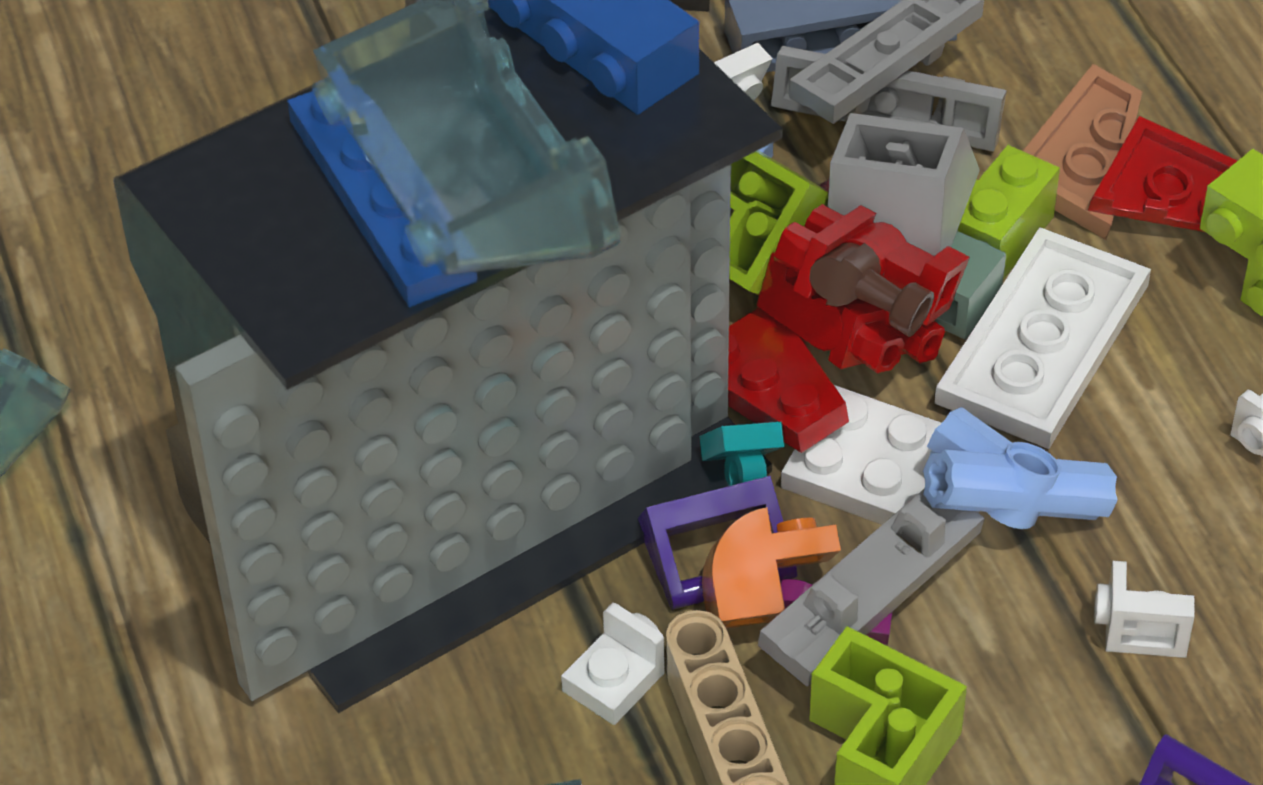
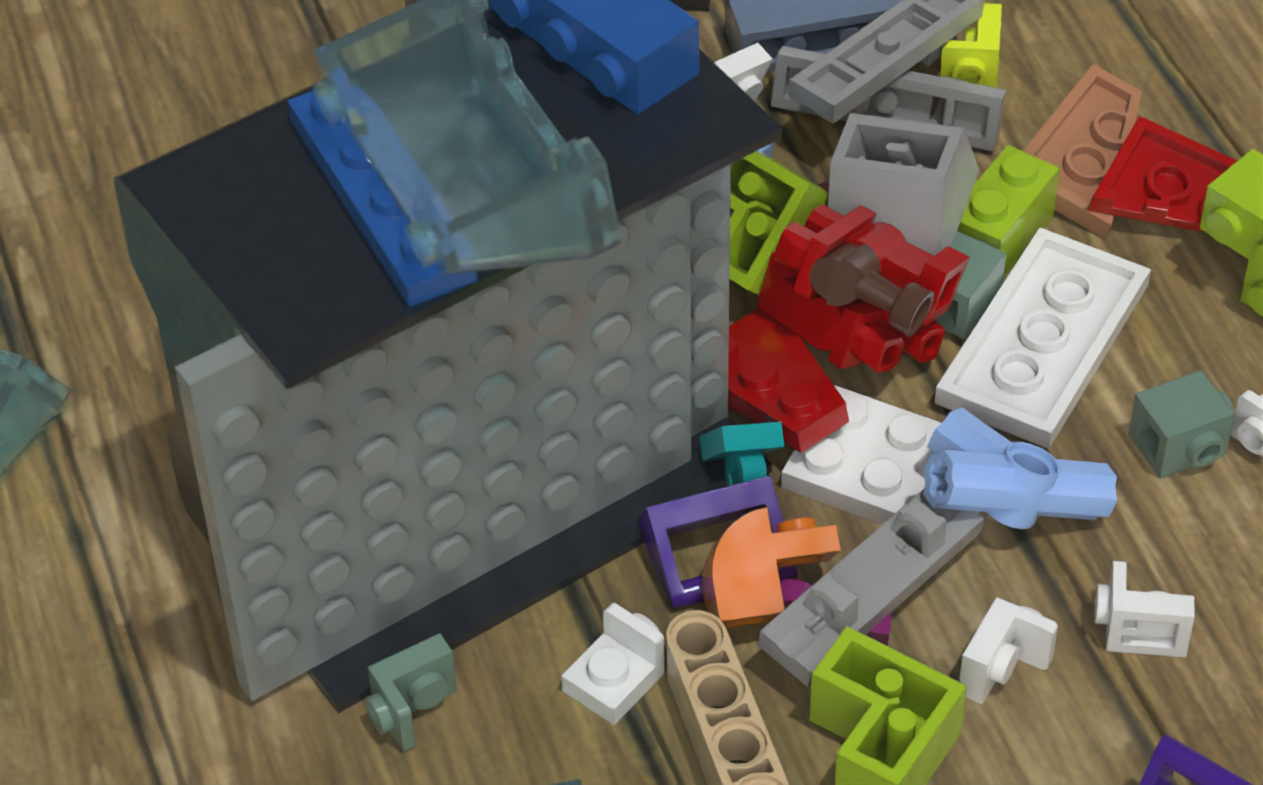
(407, 683): none -> sand green bracket
(977, 56): none -> neon yellow bracket
(1002, 639): none -> white bracket
(1181, 424): none -> sand green brick

